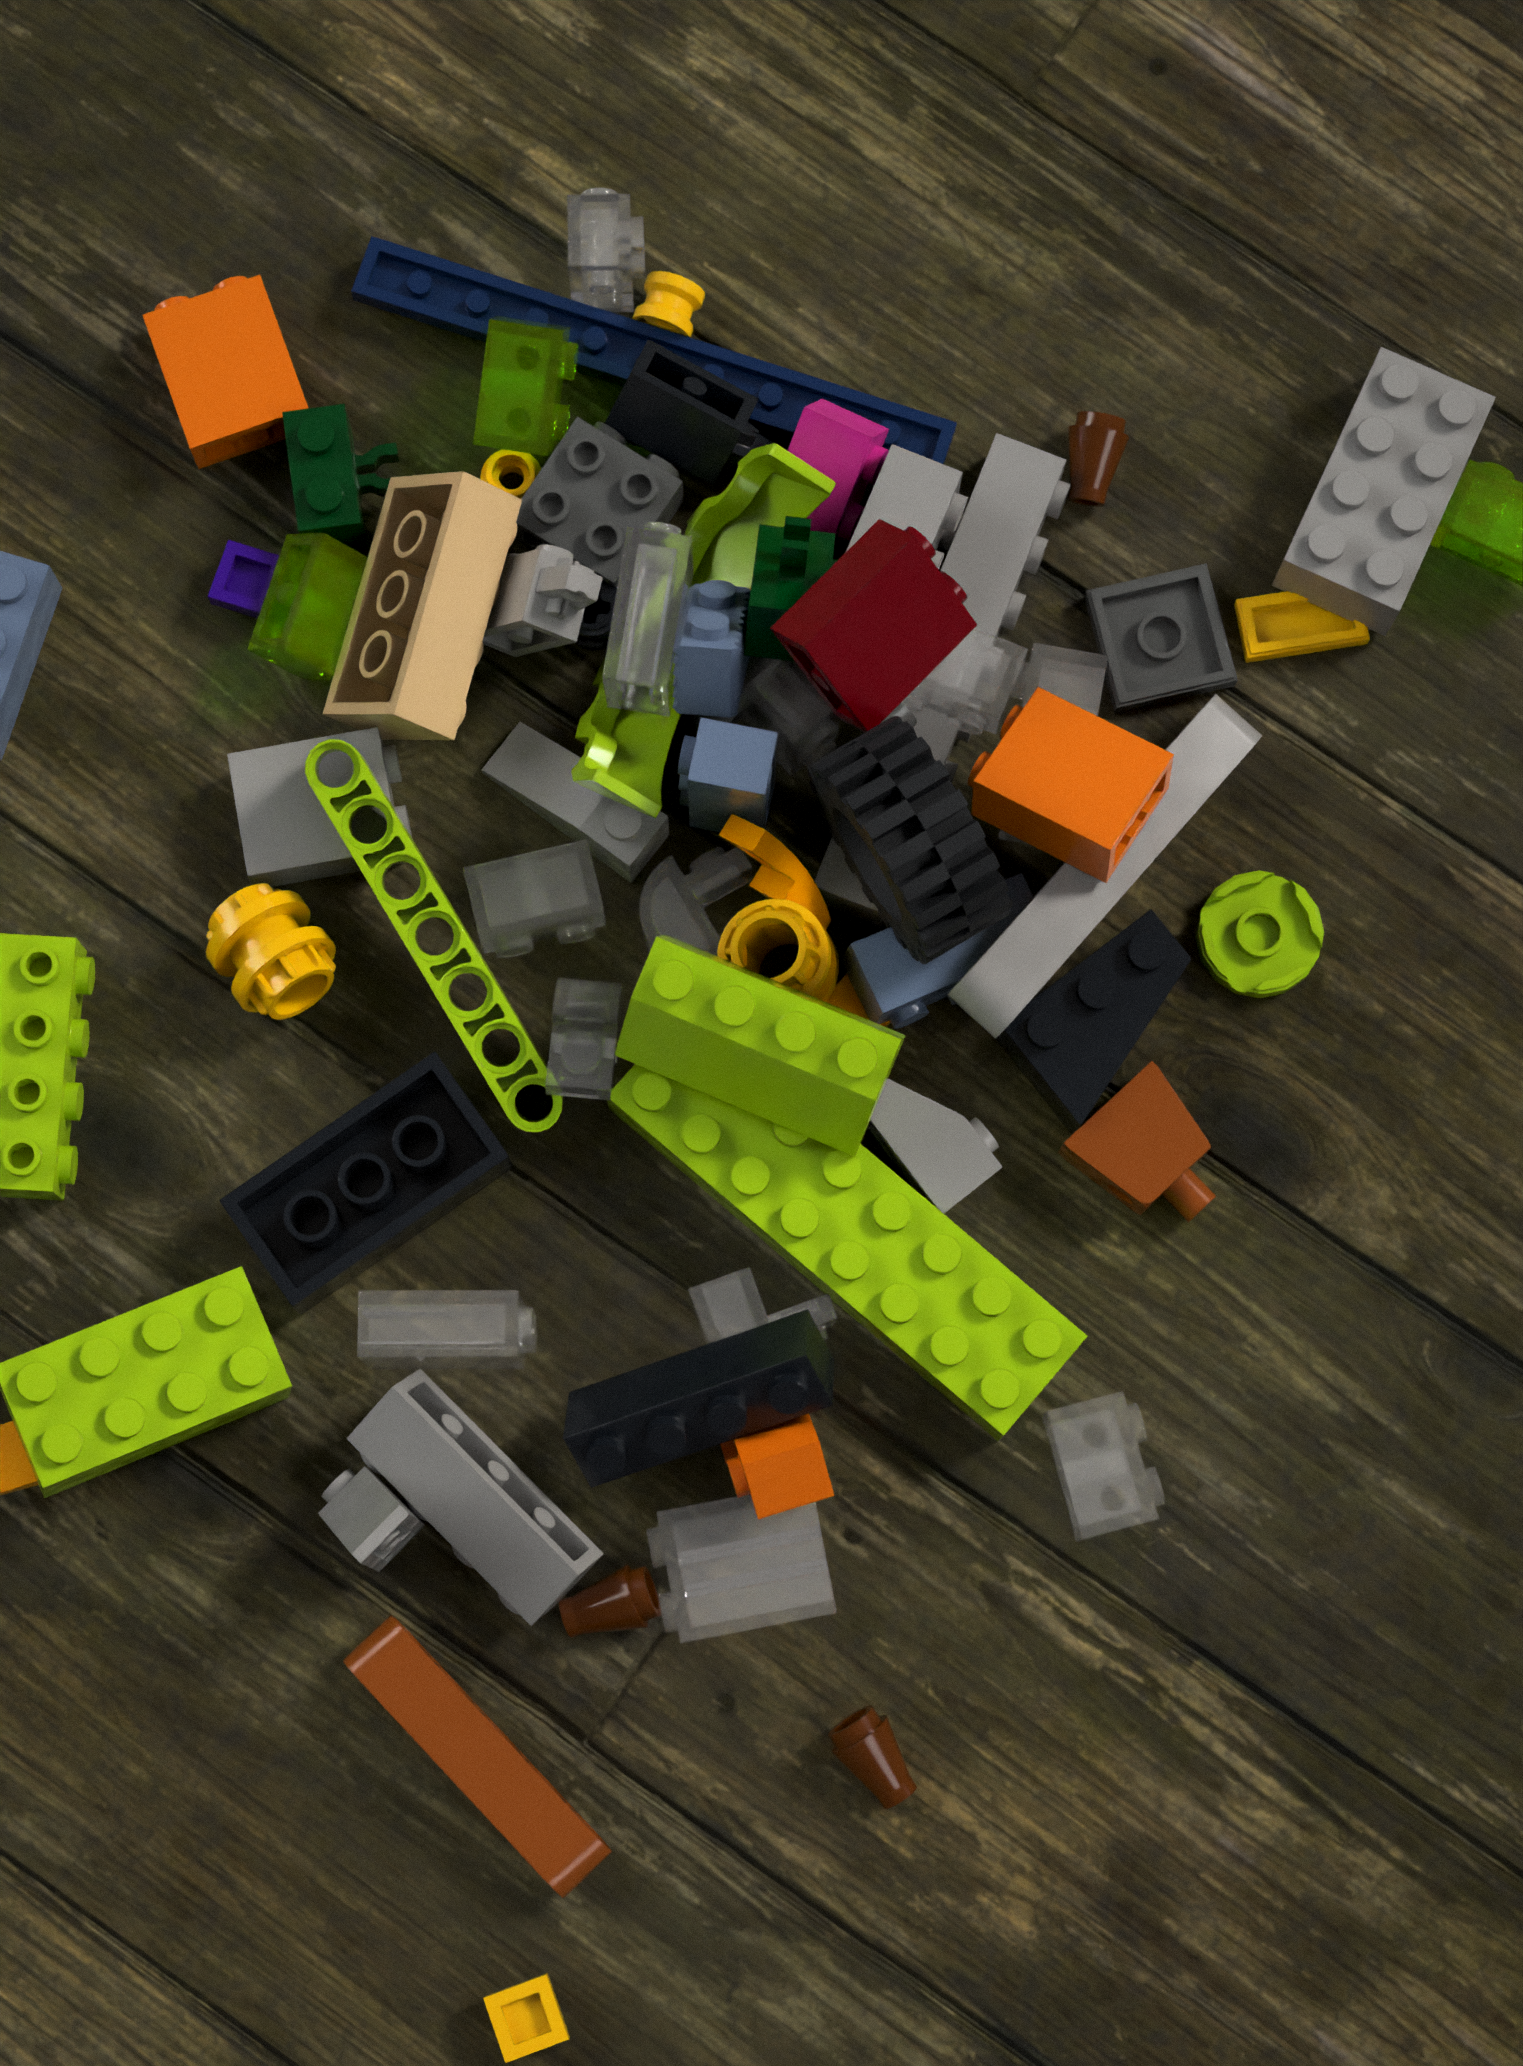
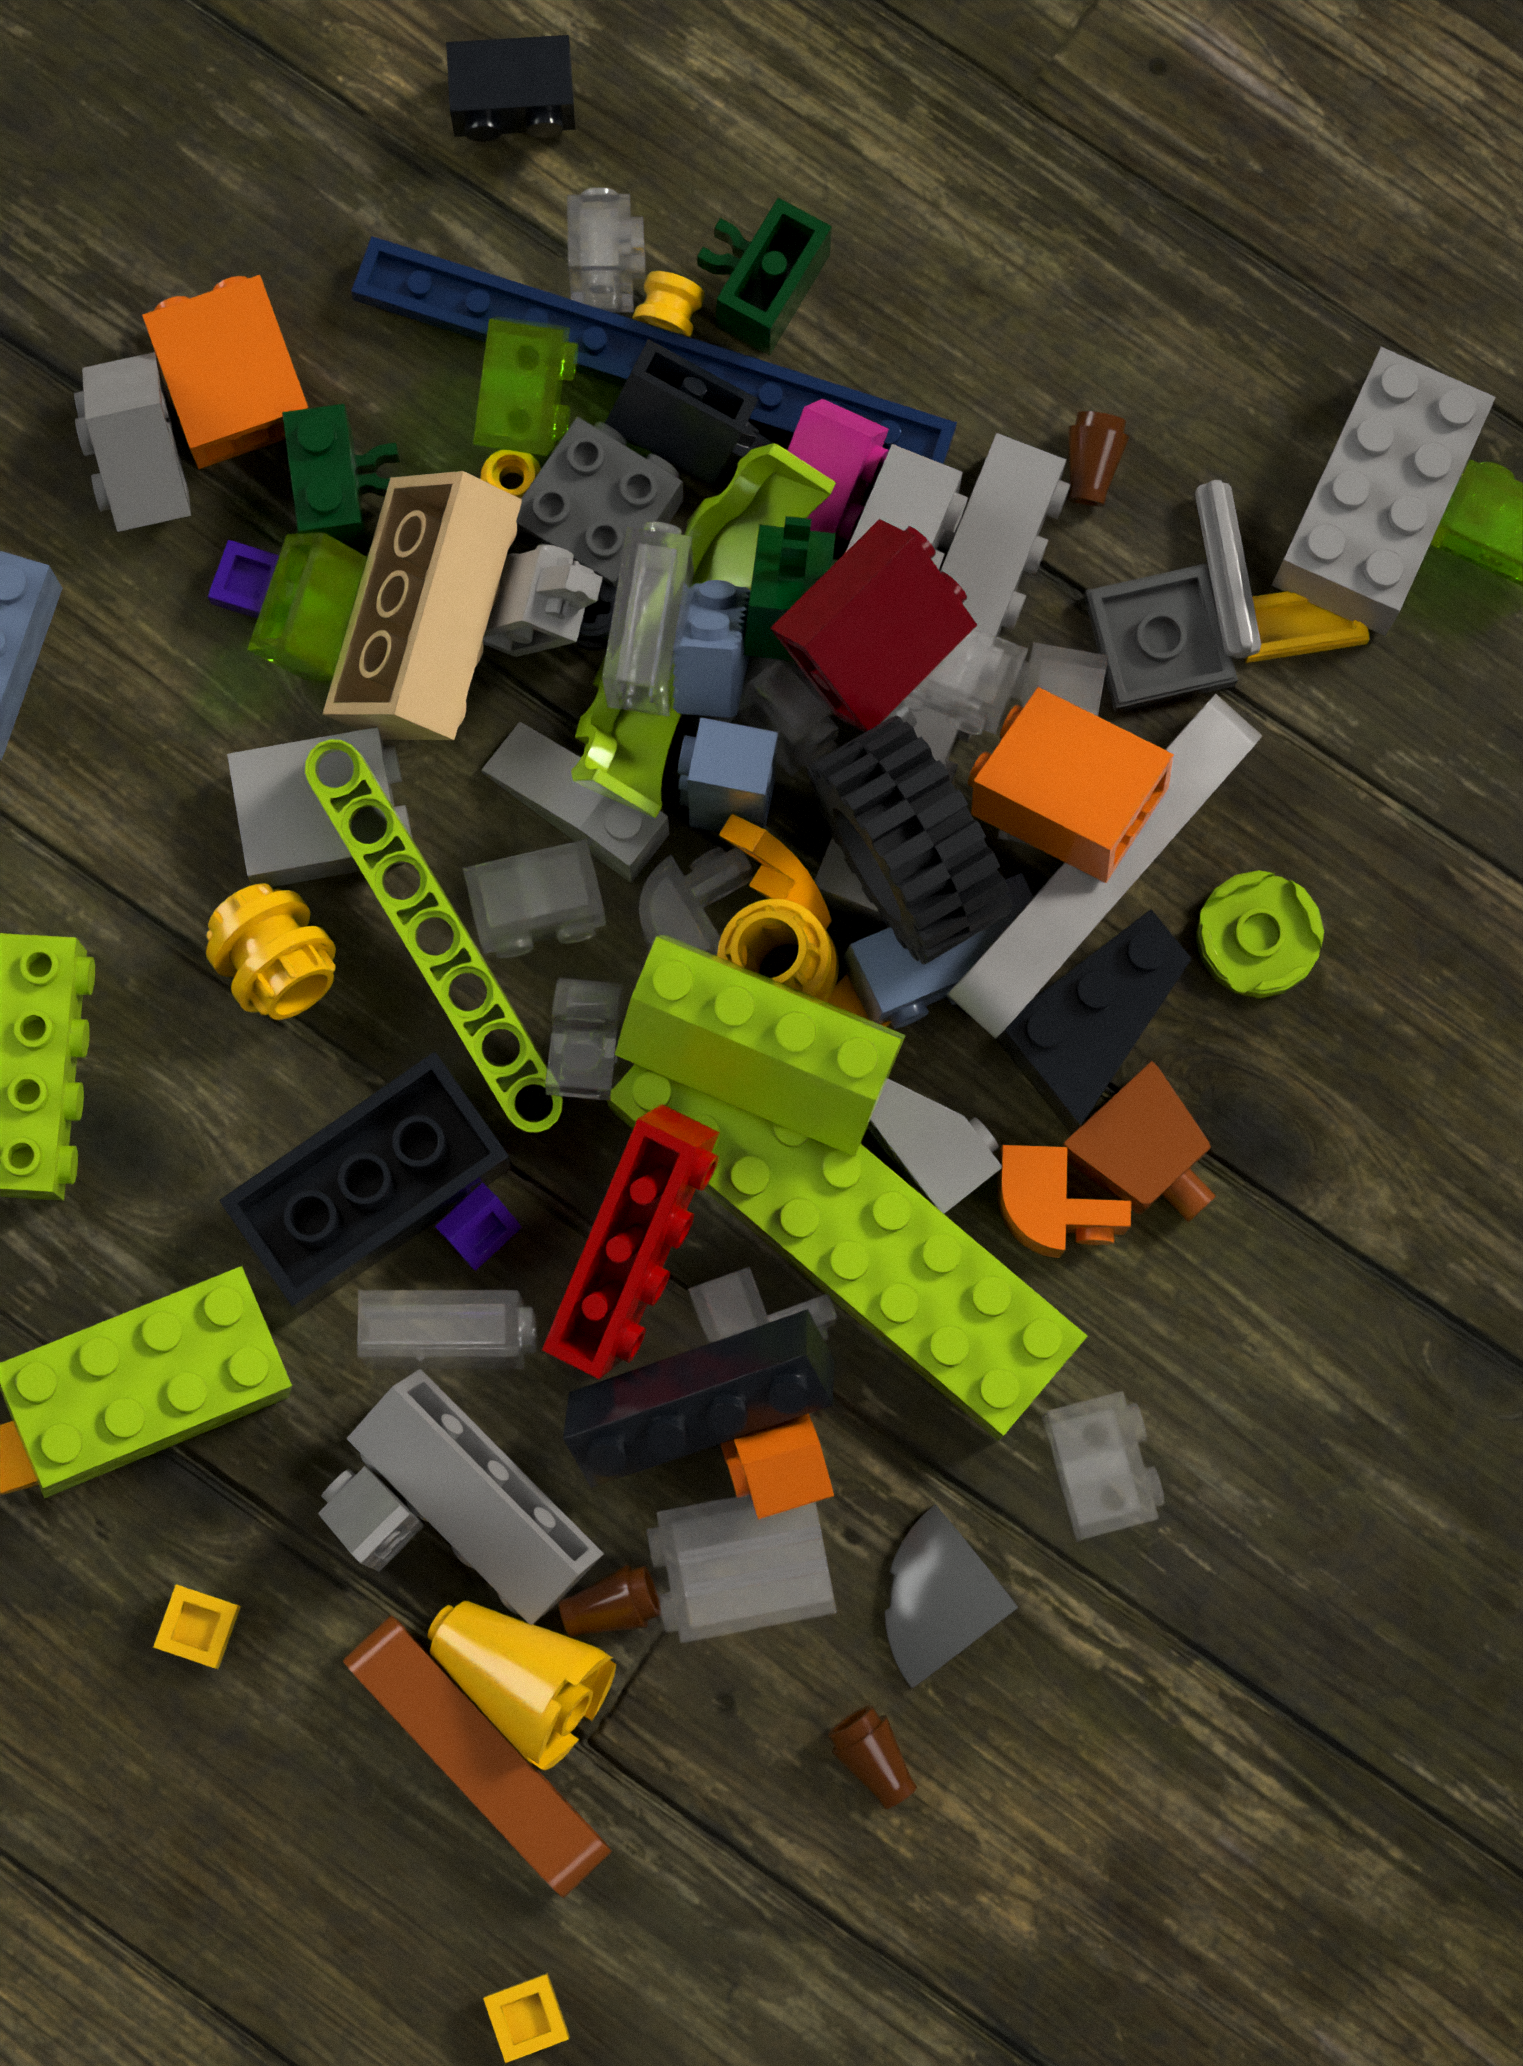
(131, 433): none -> light grey brick
(197, 1626): none -> yellow plate
(478, 1226): none -> dark purple plate
(510, 87): none -> black brick
(522, 1677): none -> yellow cone
(631, 1241): none -> red brick
(770, 275): none -> dark green brick
(939, 1598): none -> dark grey brick
(1036, 1205): none -> orange brick
(1227, 569): none -> light grey axle

